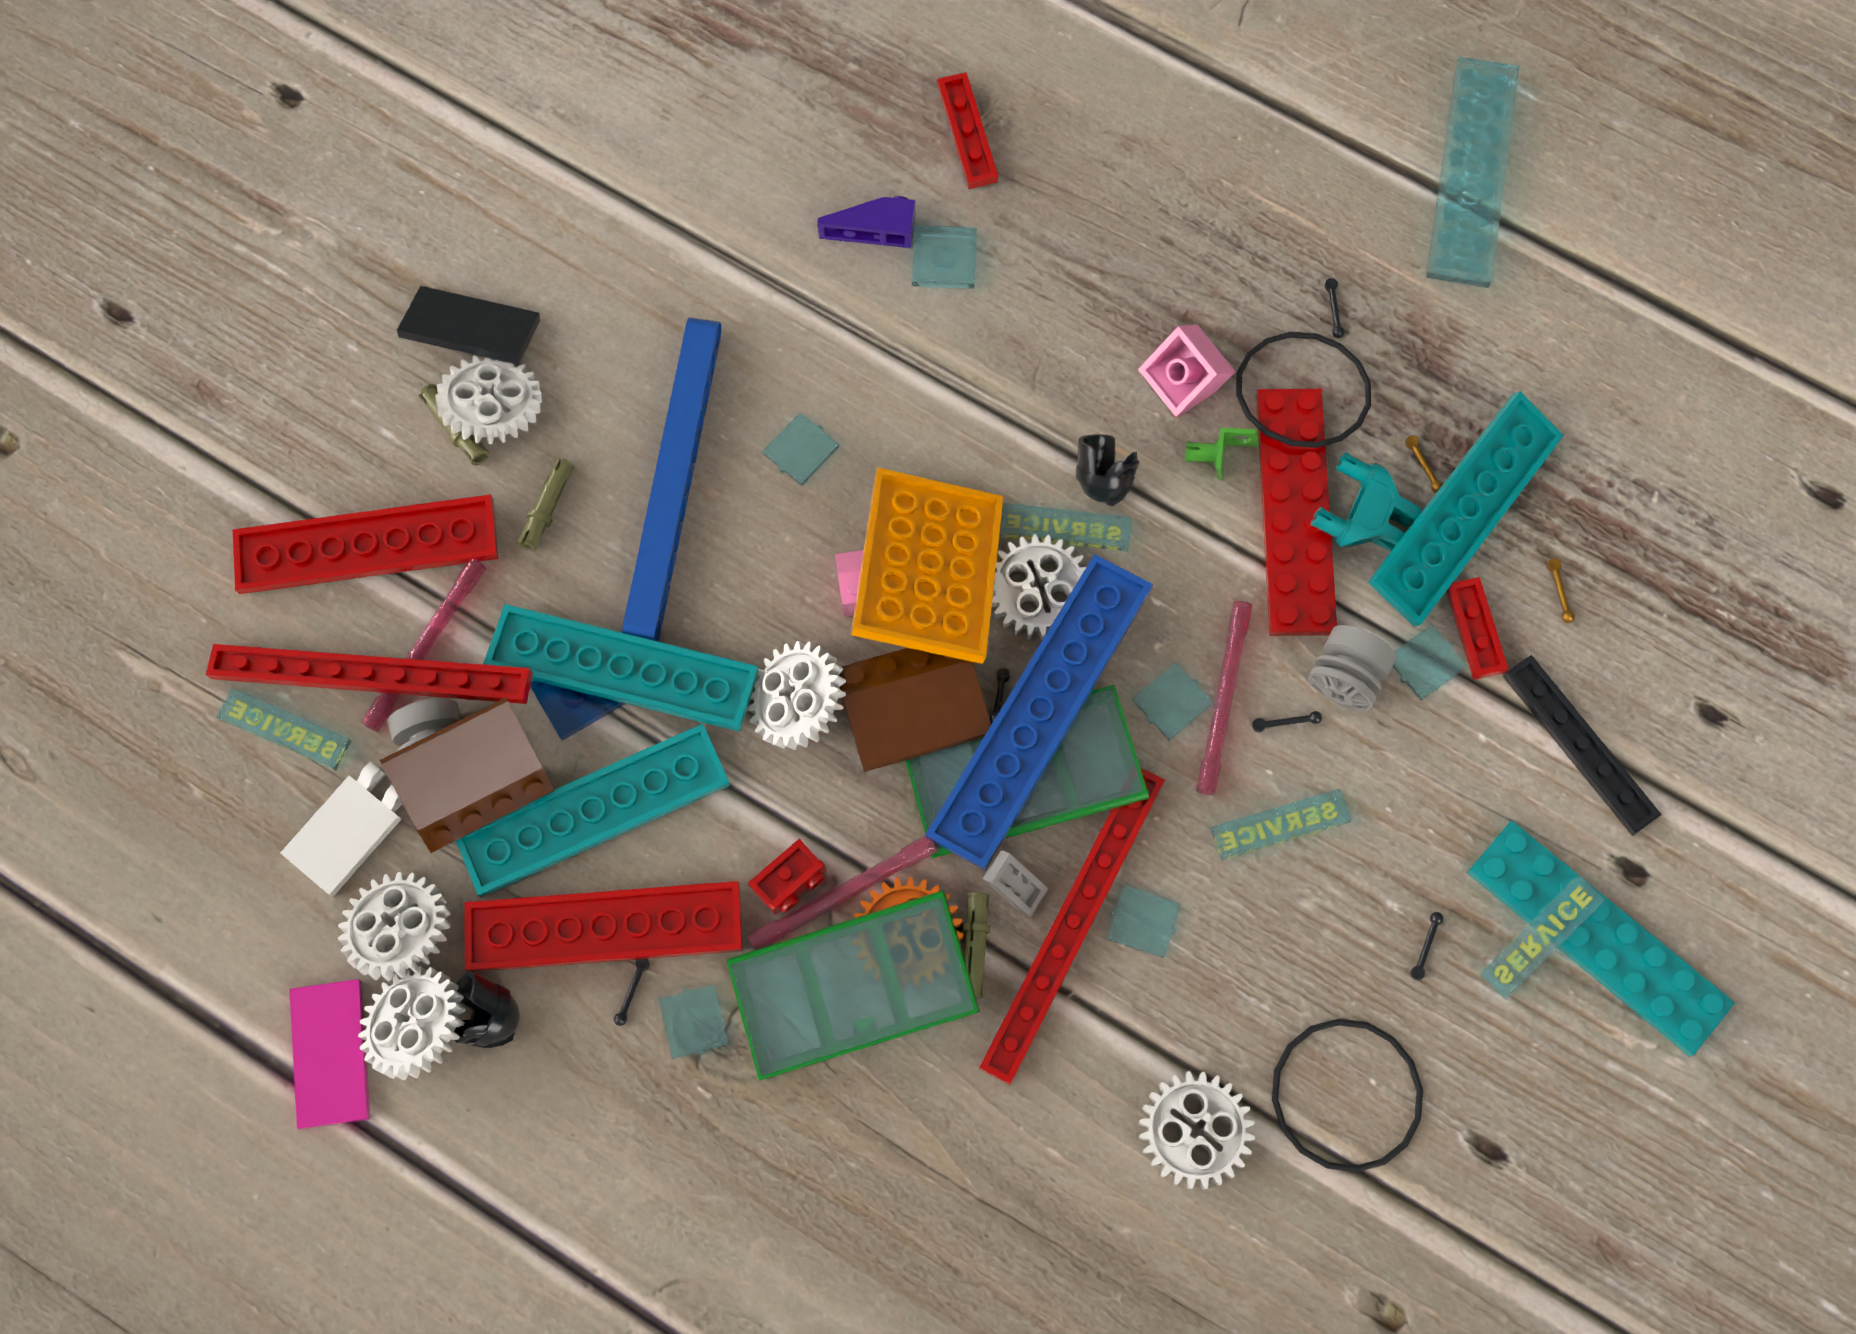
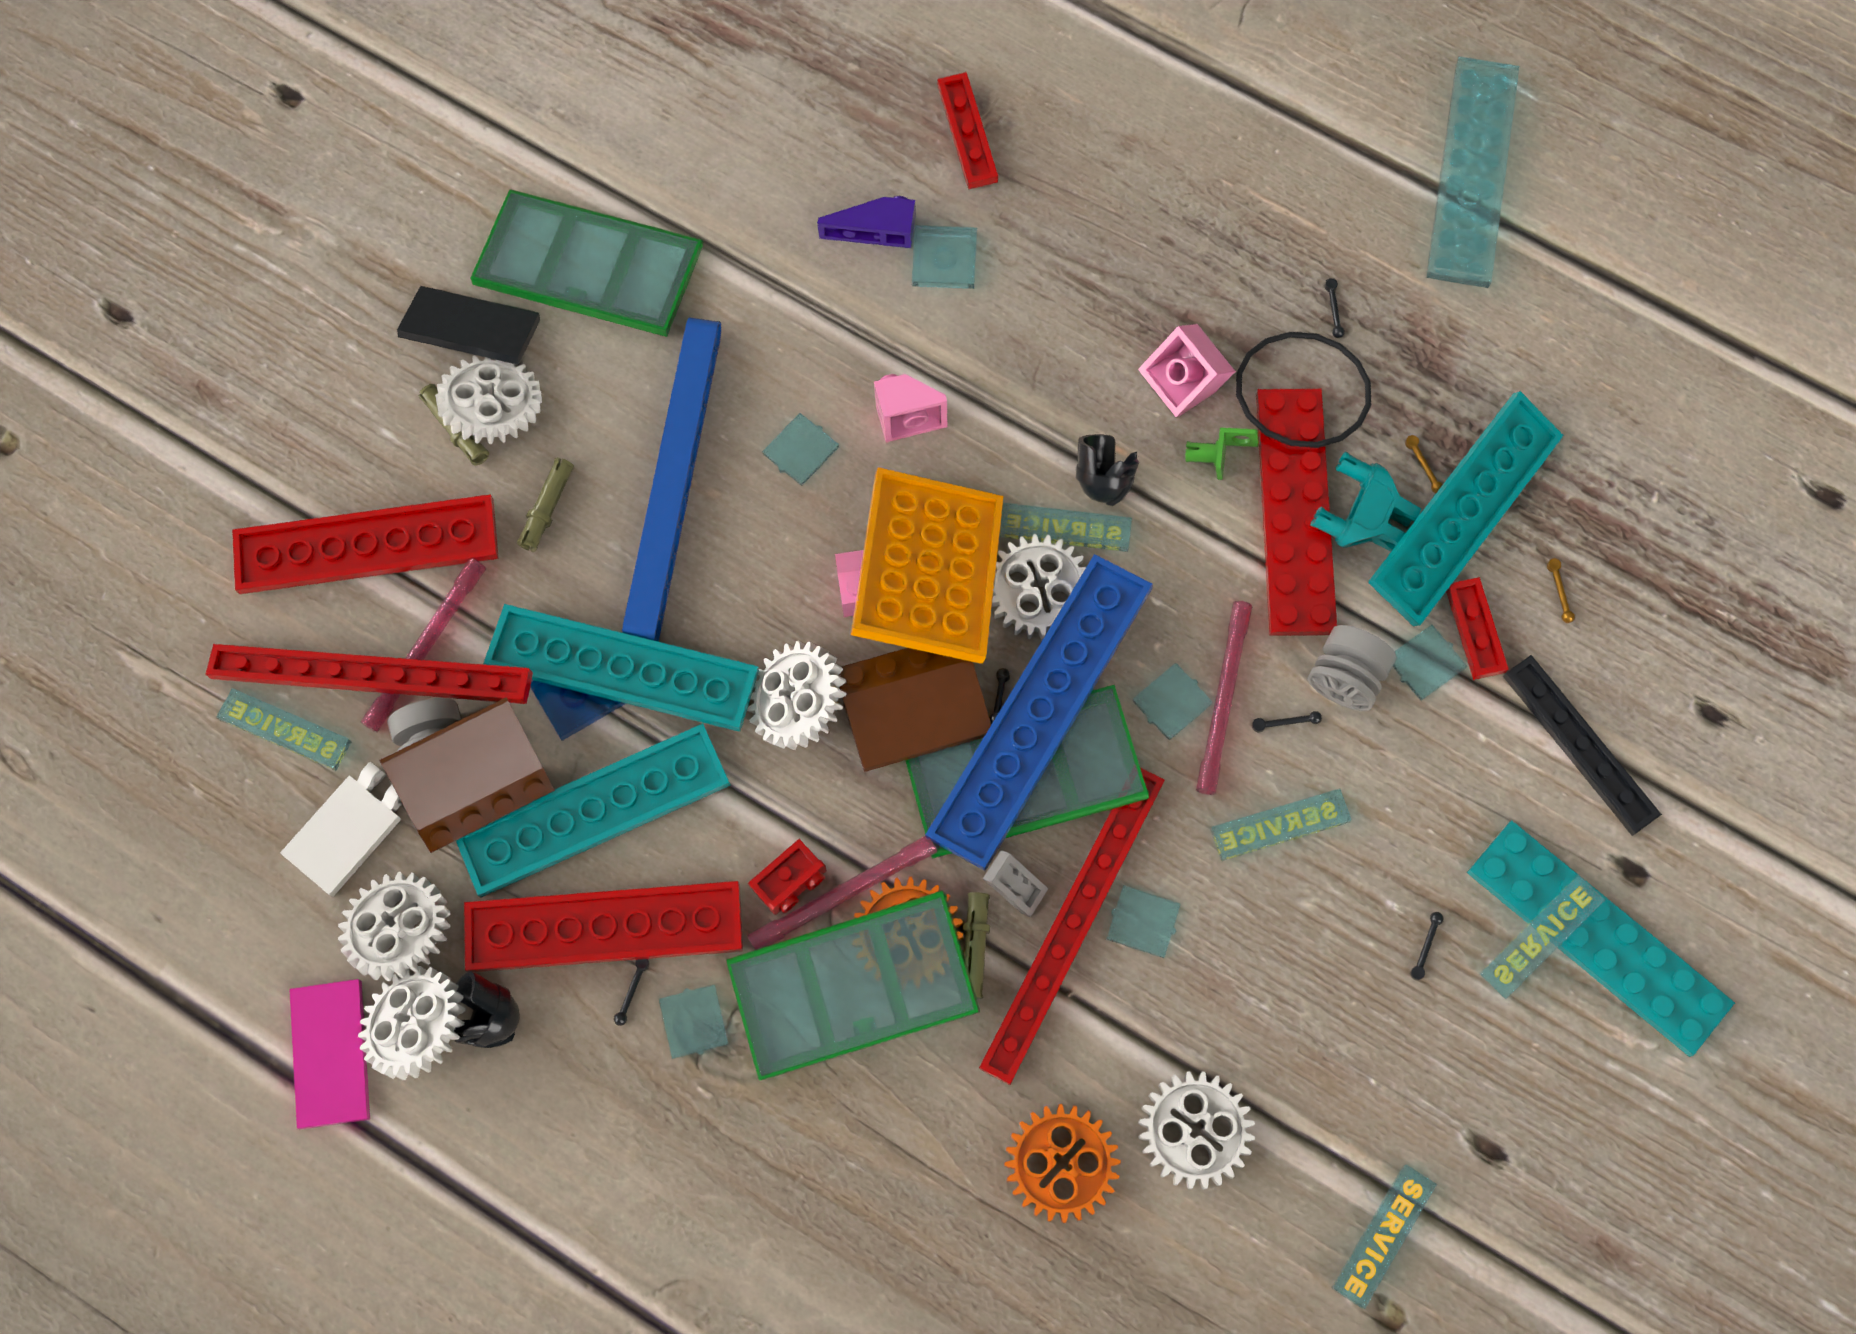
(587, 262): none -> clear light blue door
(908, 407): none -> bright pink slope
(1086, 1186): none -> orange gear
(1337, 1166): black piece -> none
(1384, 1236): none -> clear light blue tile

